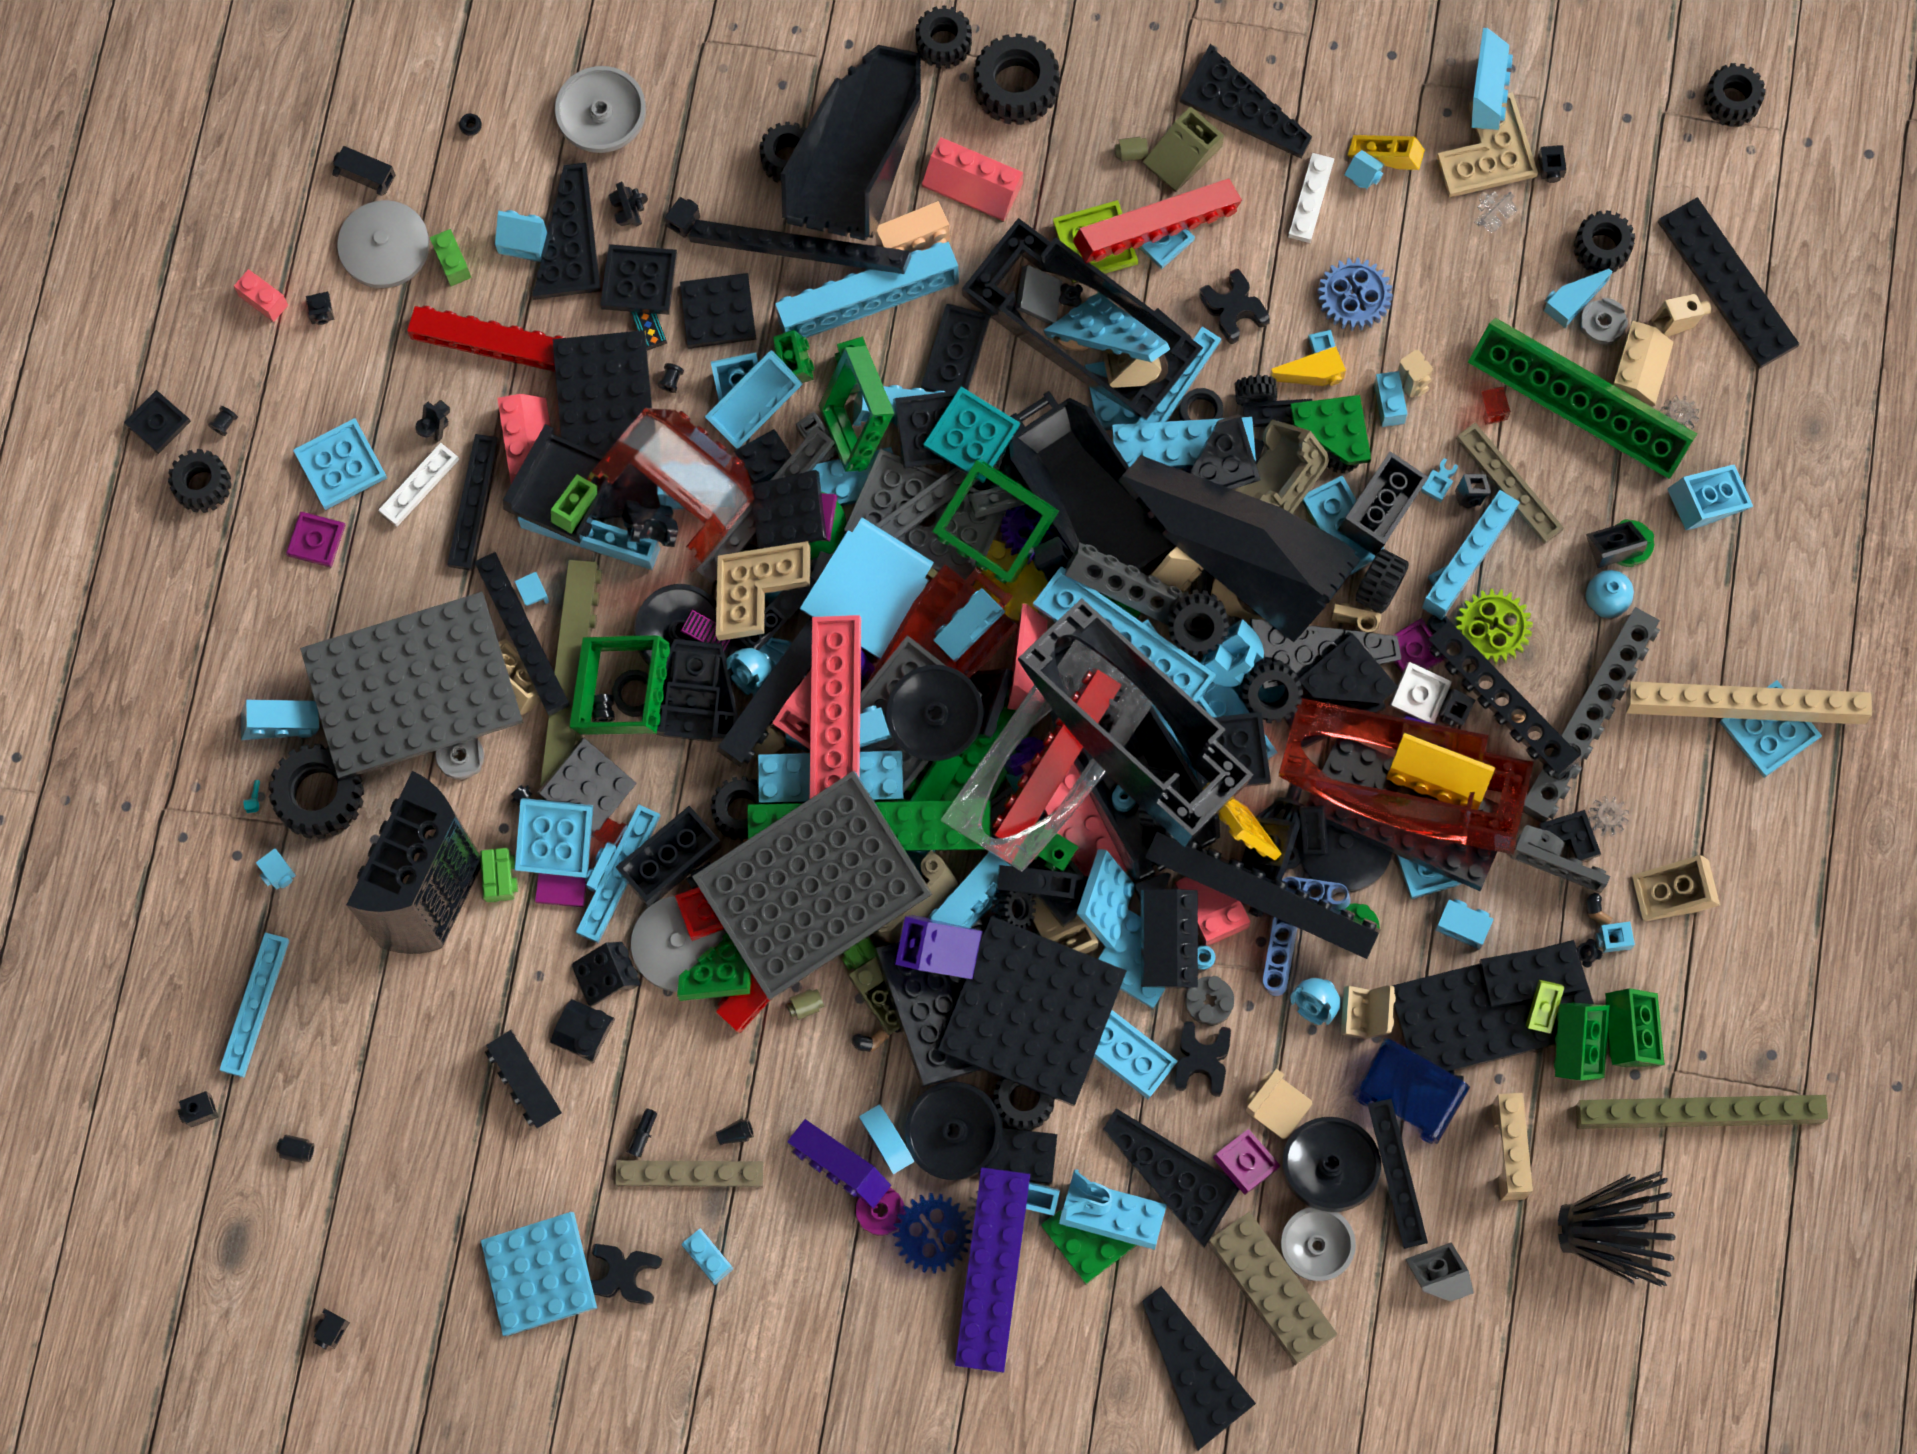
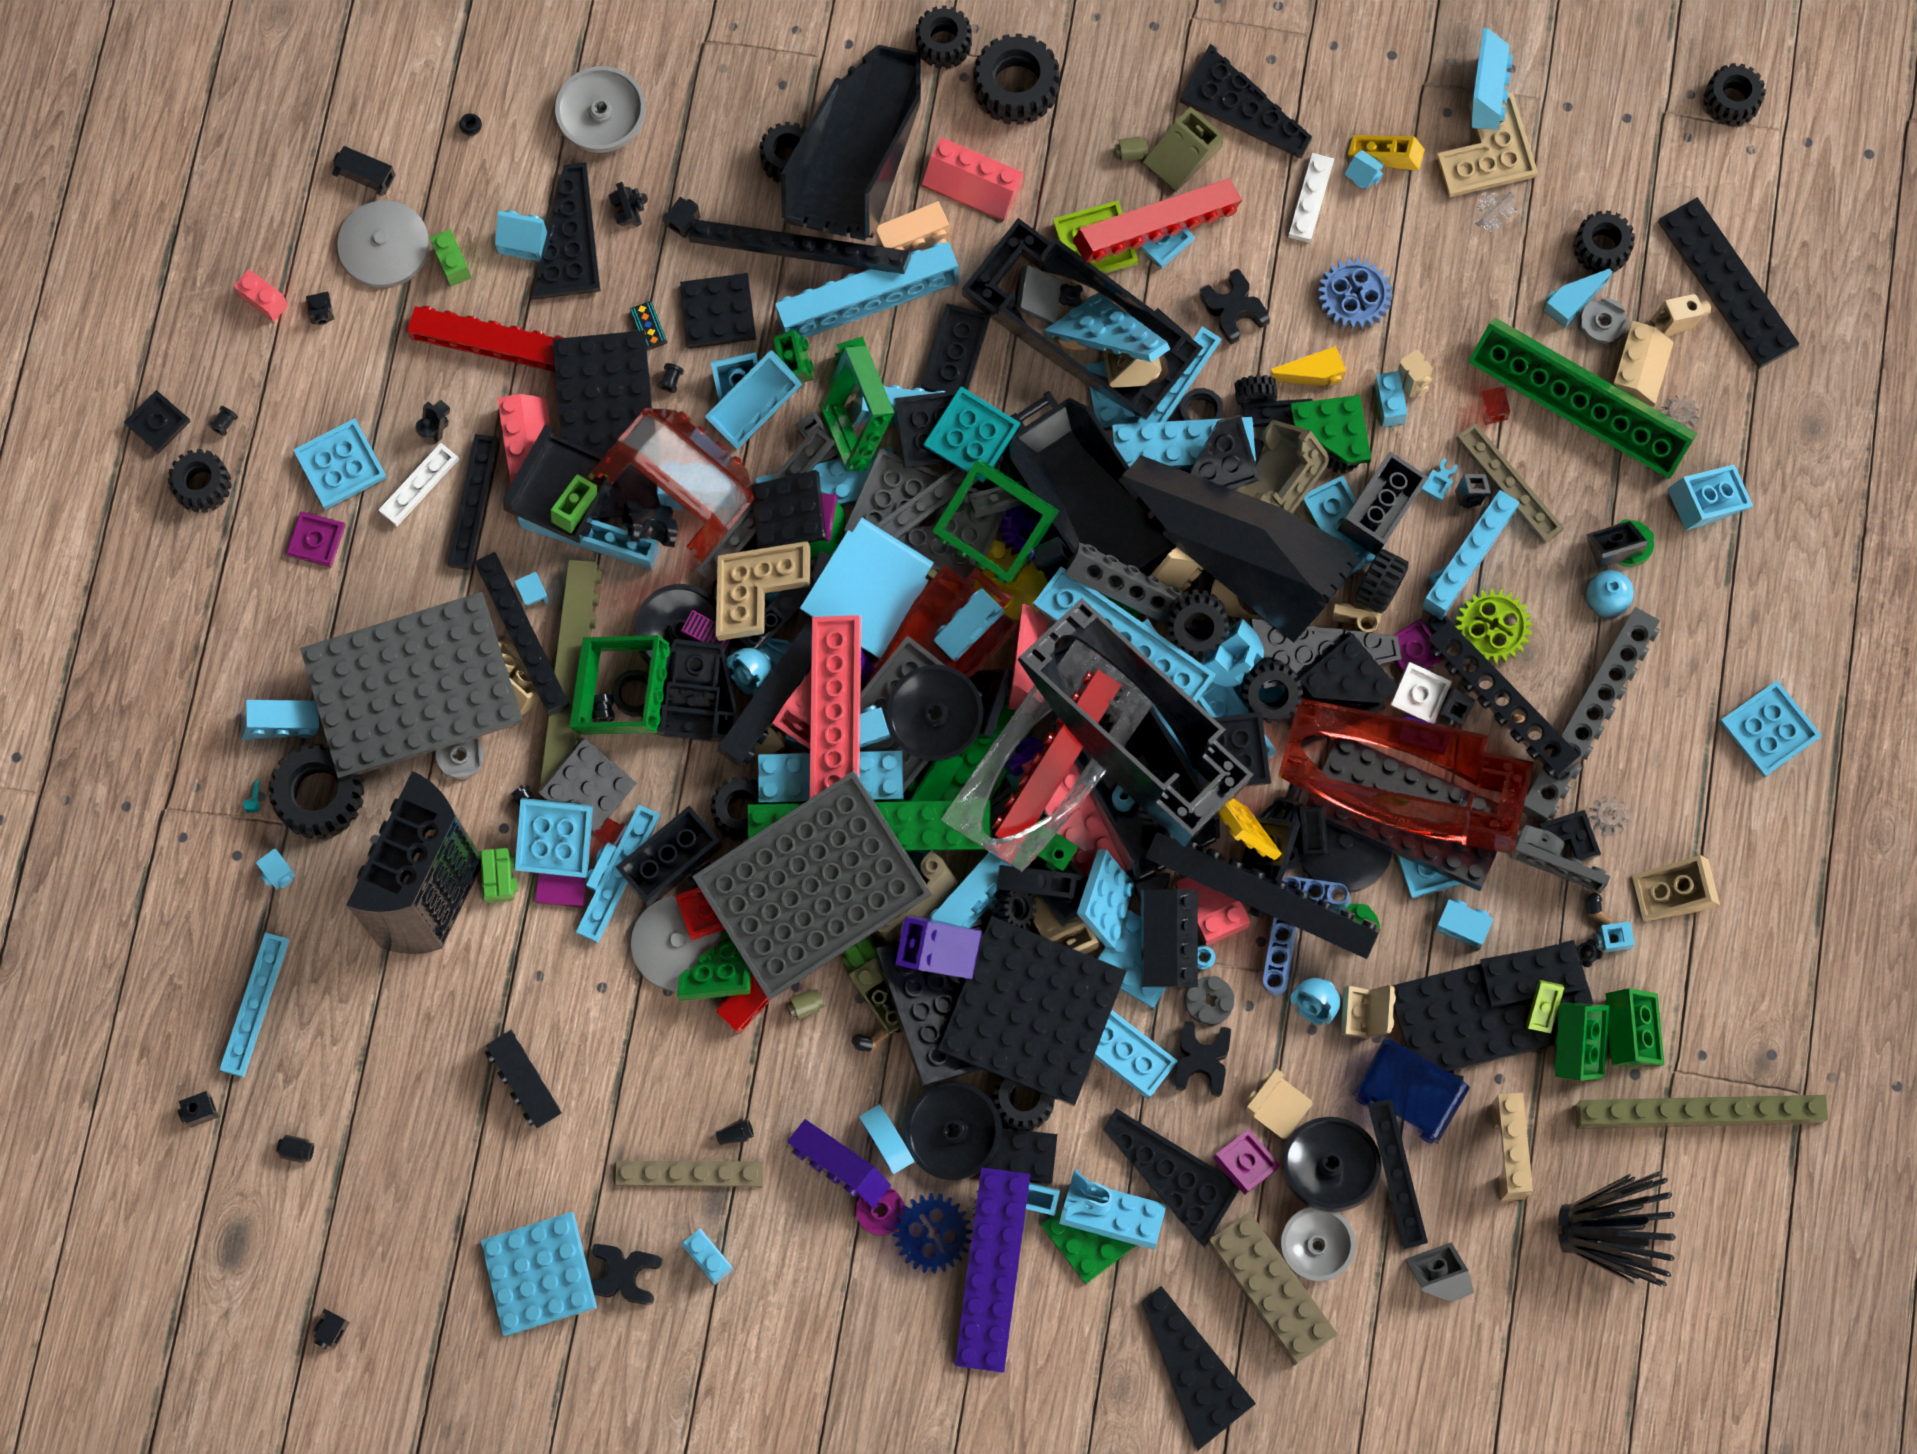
(582, 1030): black slope -> none
(605, 972): black bracket -> none
(639, 279): black plate -> none
(642, 1133): black axle -> none
(764, 456): black plate -> none
(1321, 341): medium azure tile -> none
(1439, 772): yellow slope -> none
(1554, 157): black brick -> none
(1748, 703): tan brick -> none

